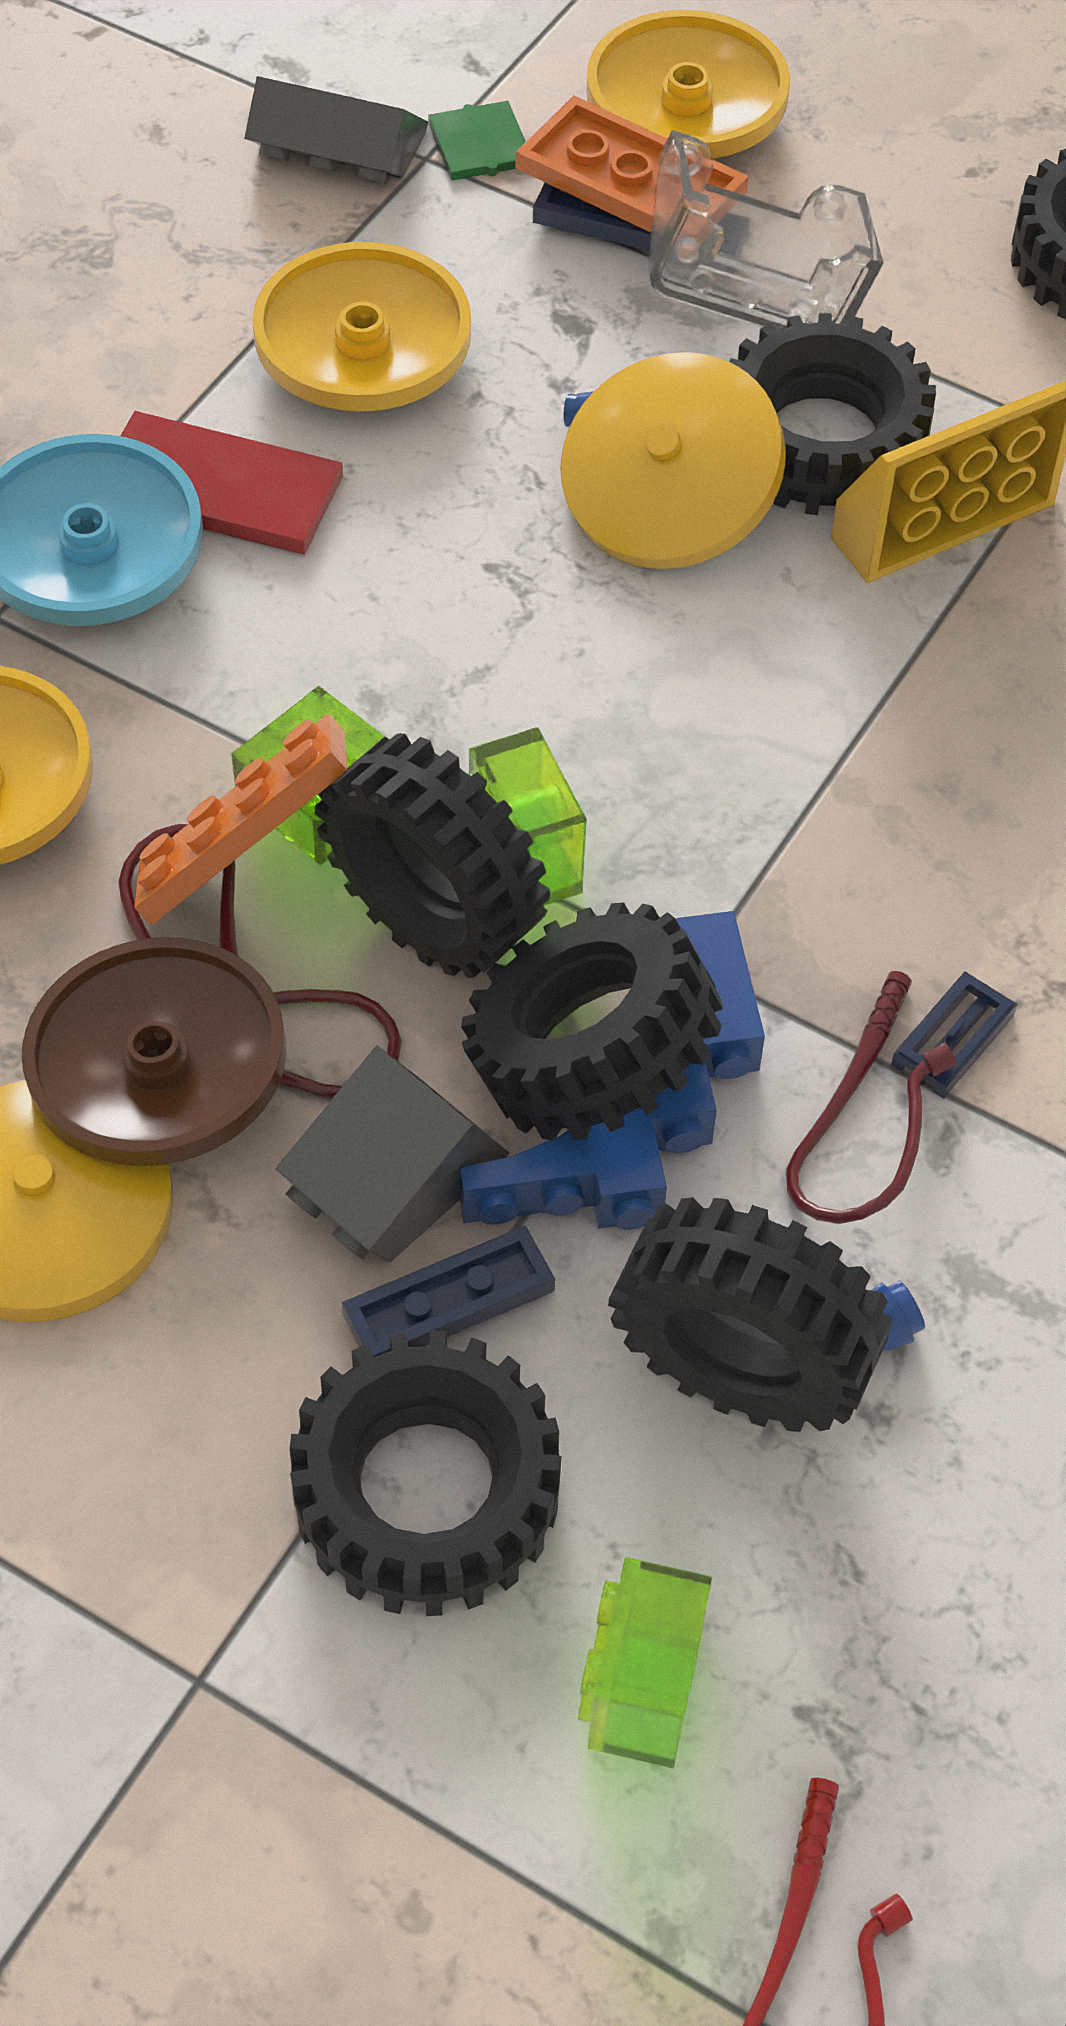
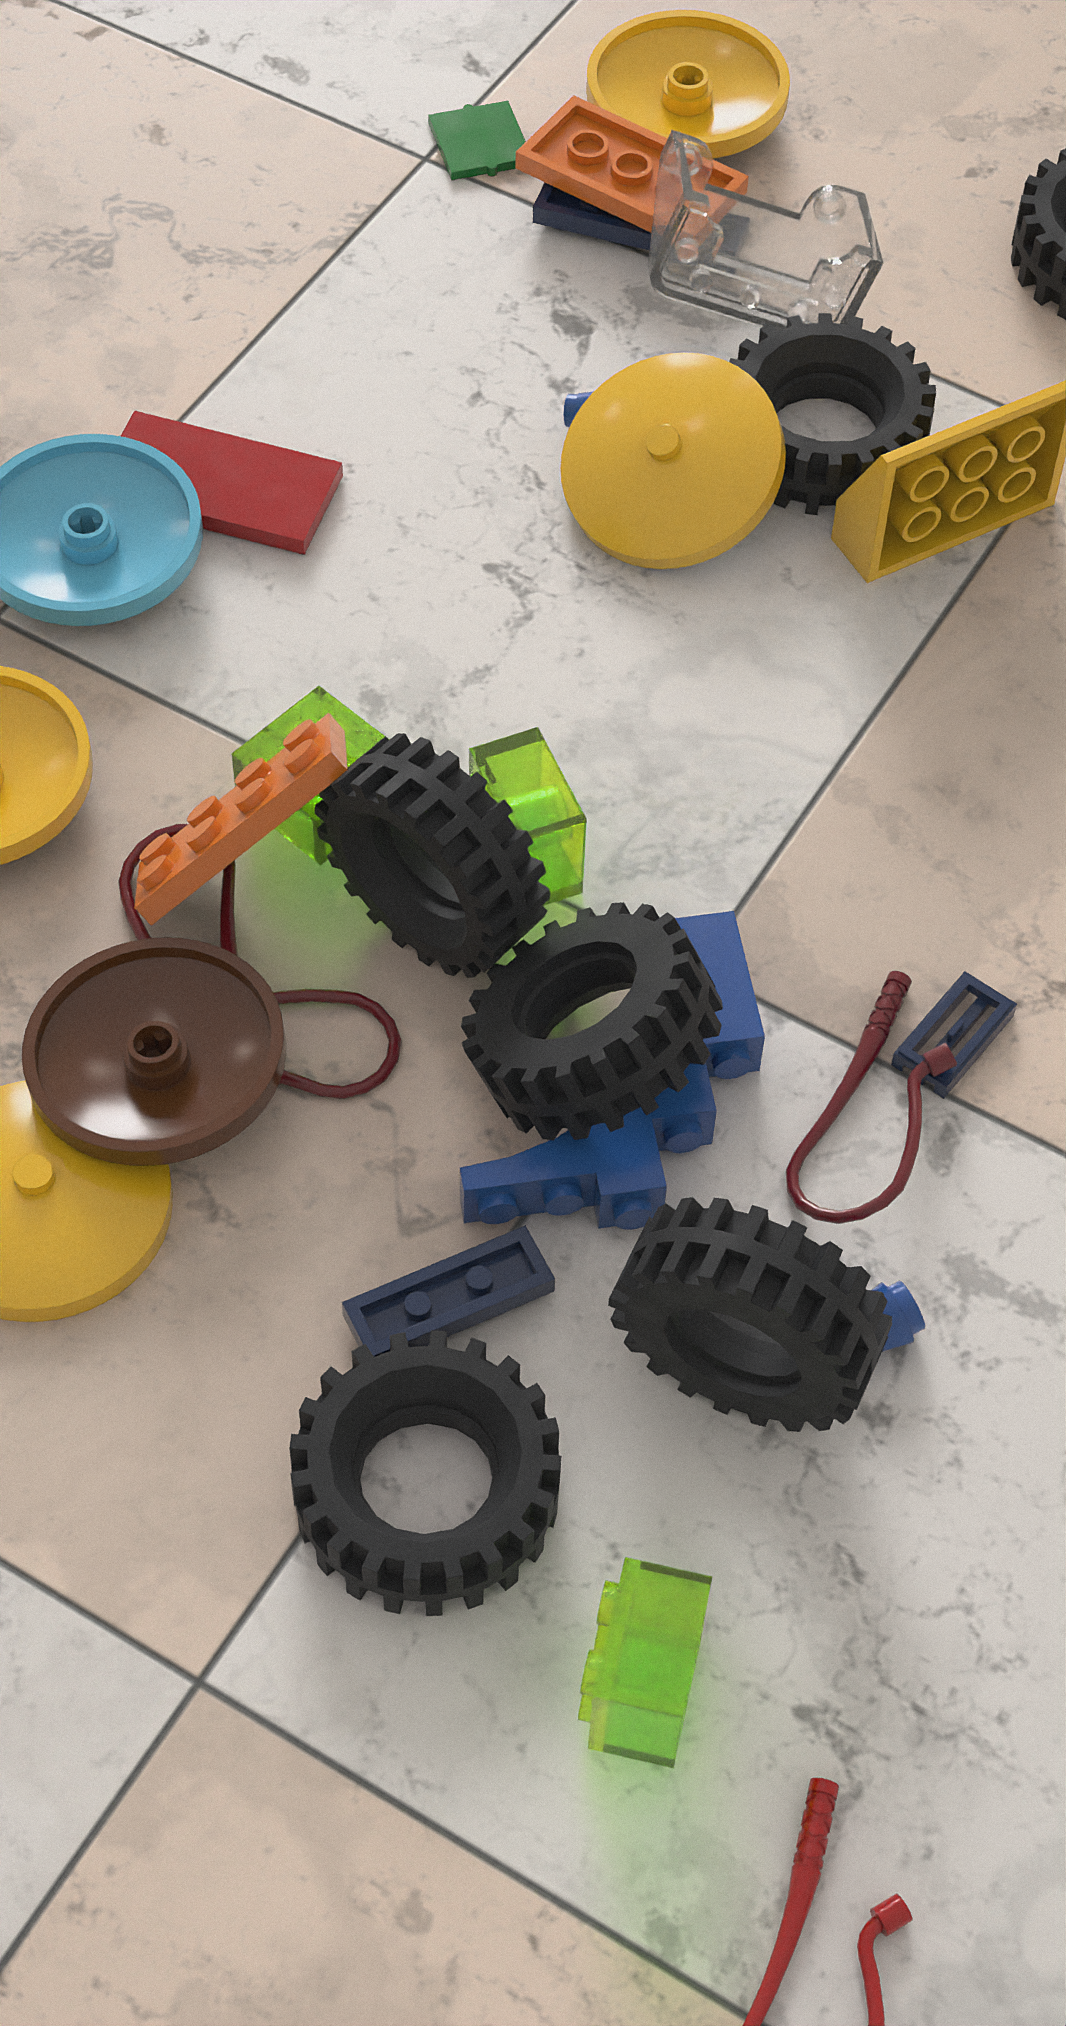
(333, 129): dark grey slope -> none
(362, 326): yellow dish -> none
(384, 1158): dark grey slope -> none

